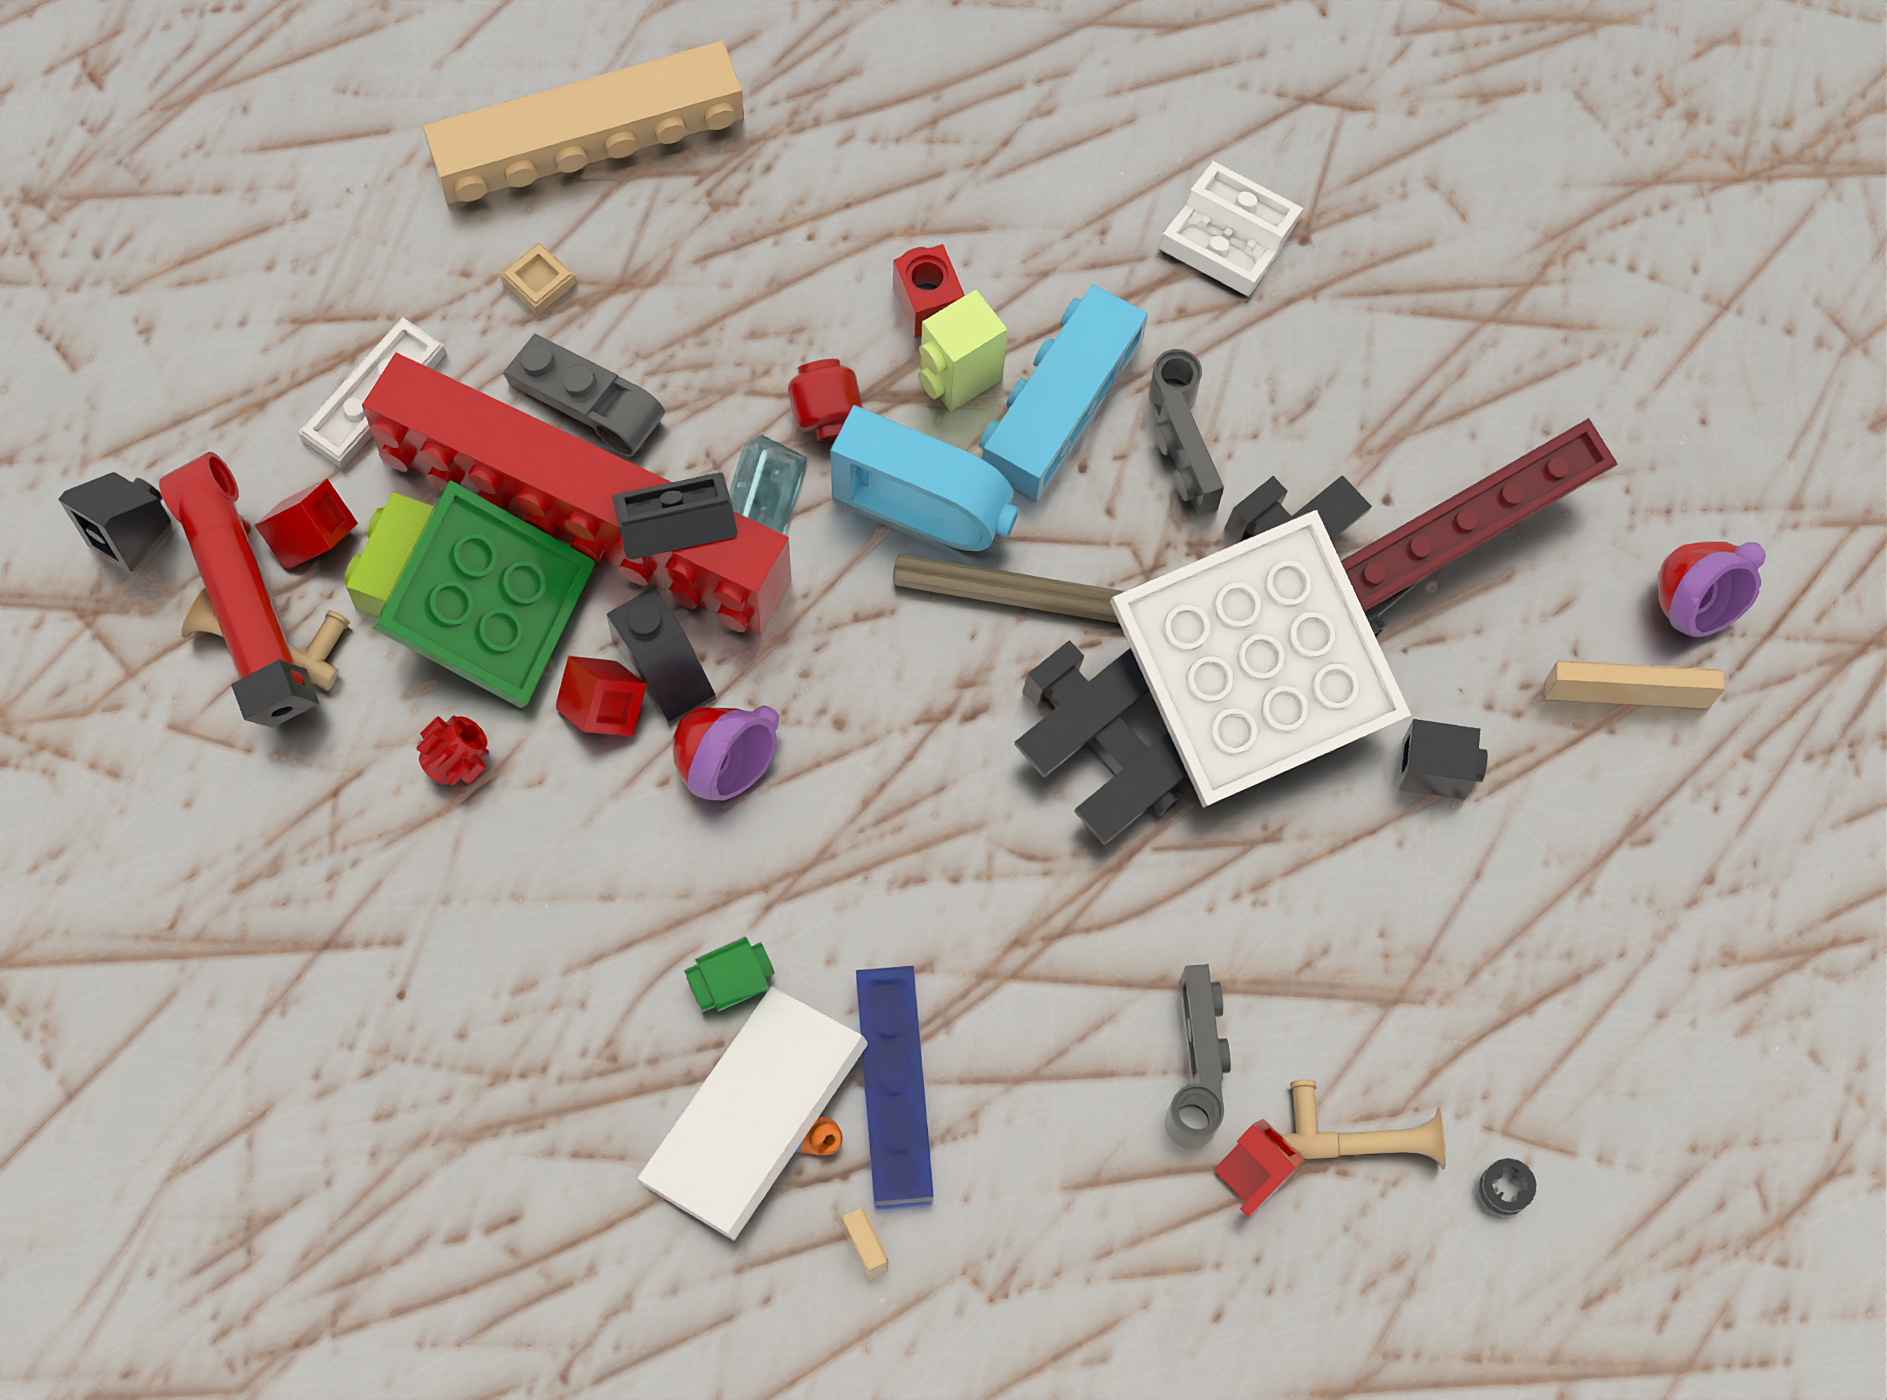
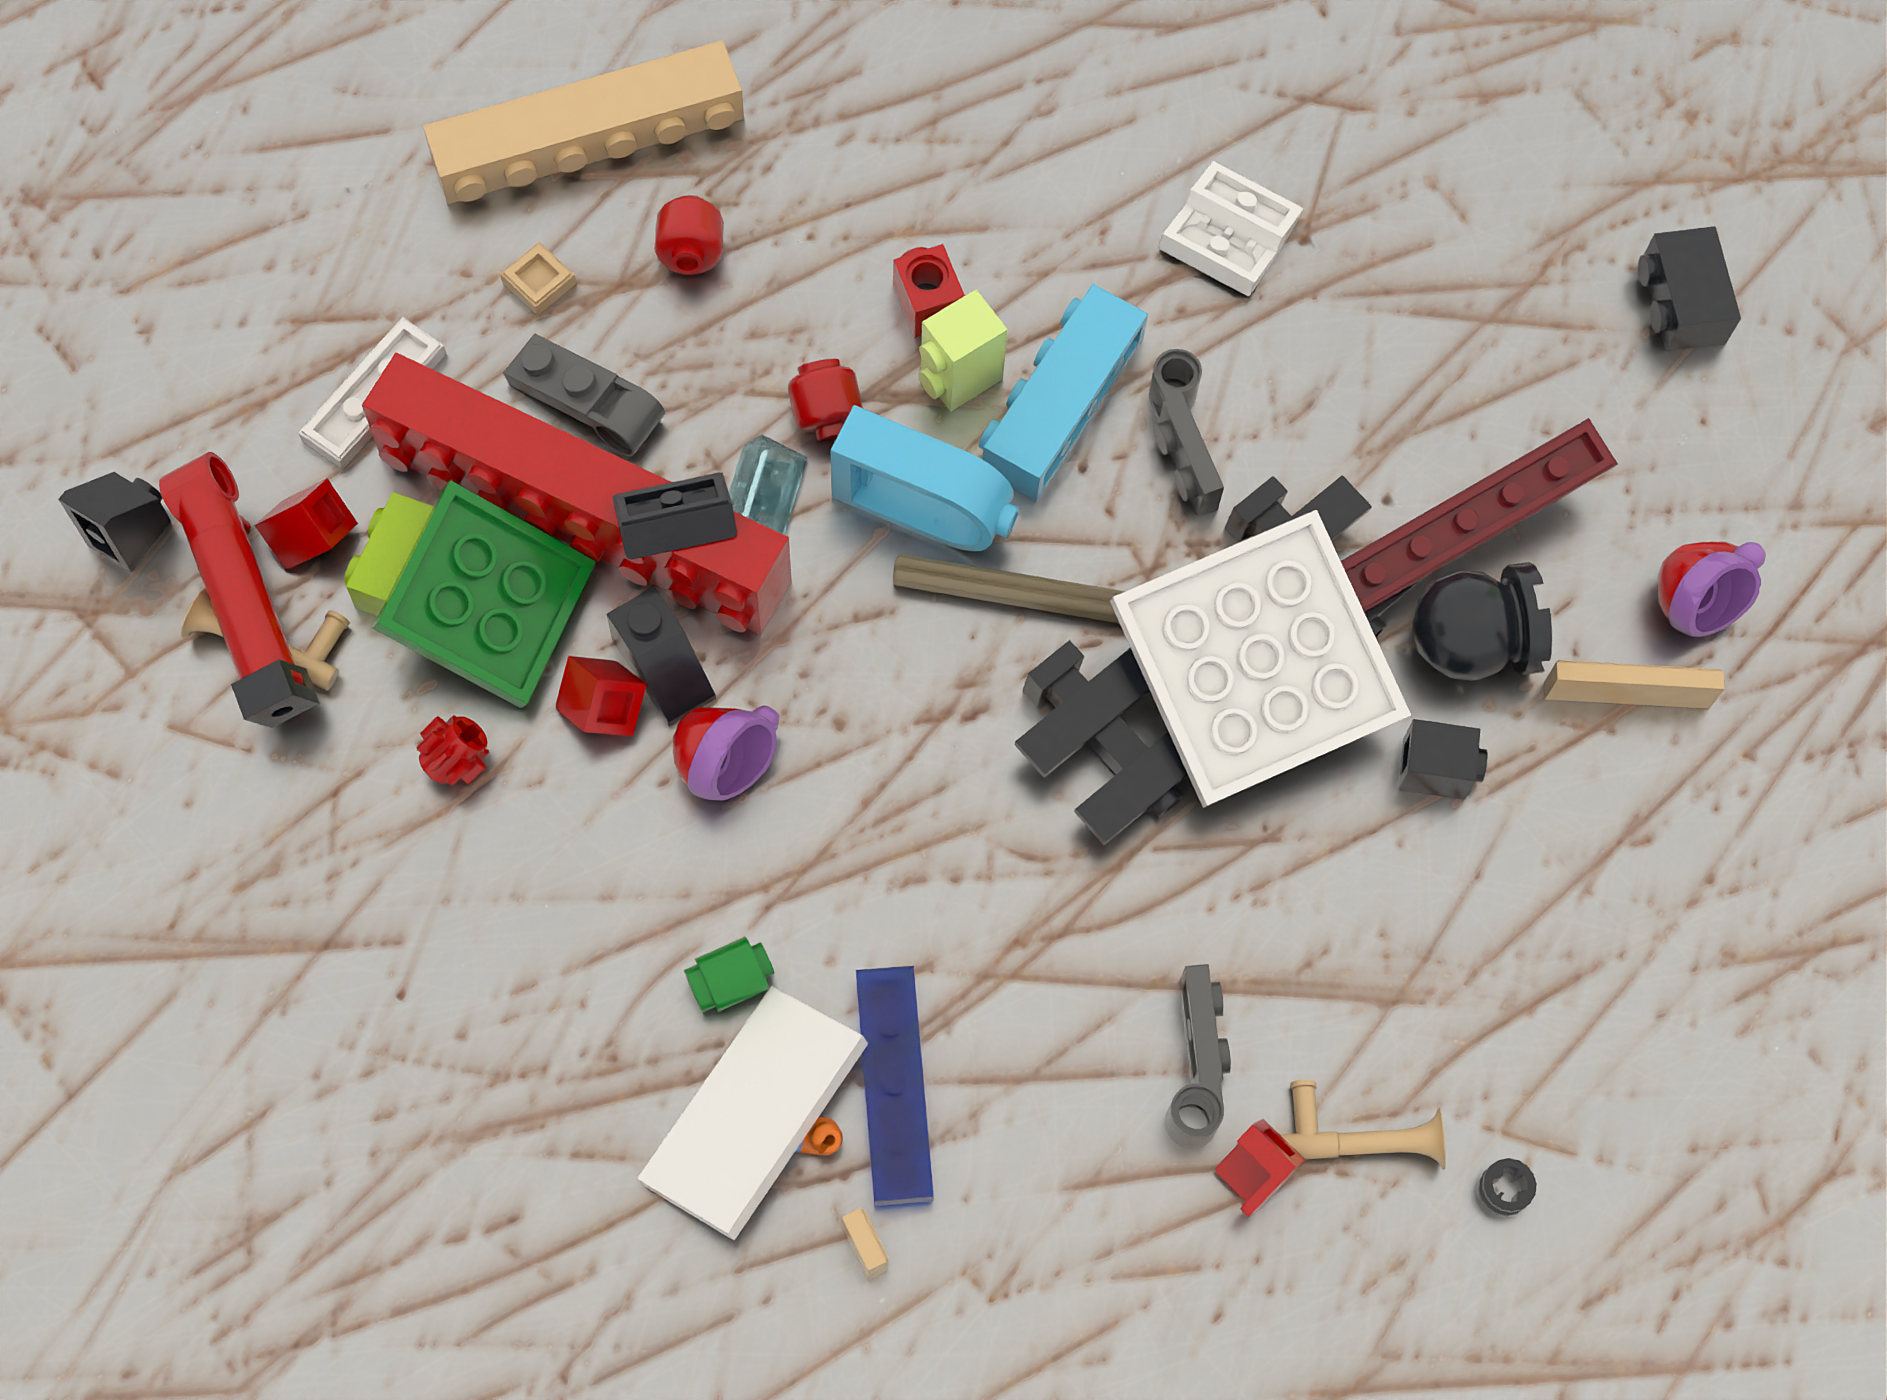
(689, 232): none -> red head
(1476, 624): none -> black tile
(1689, 288): none -> black brick

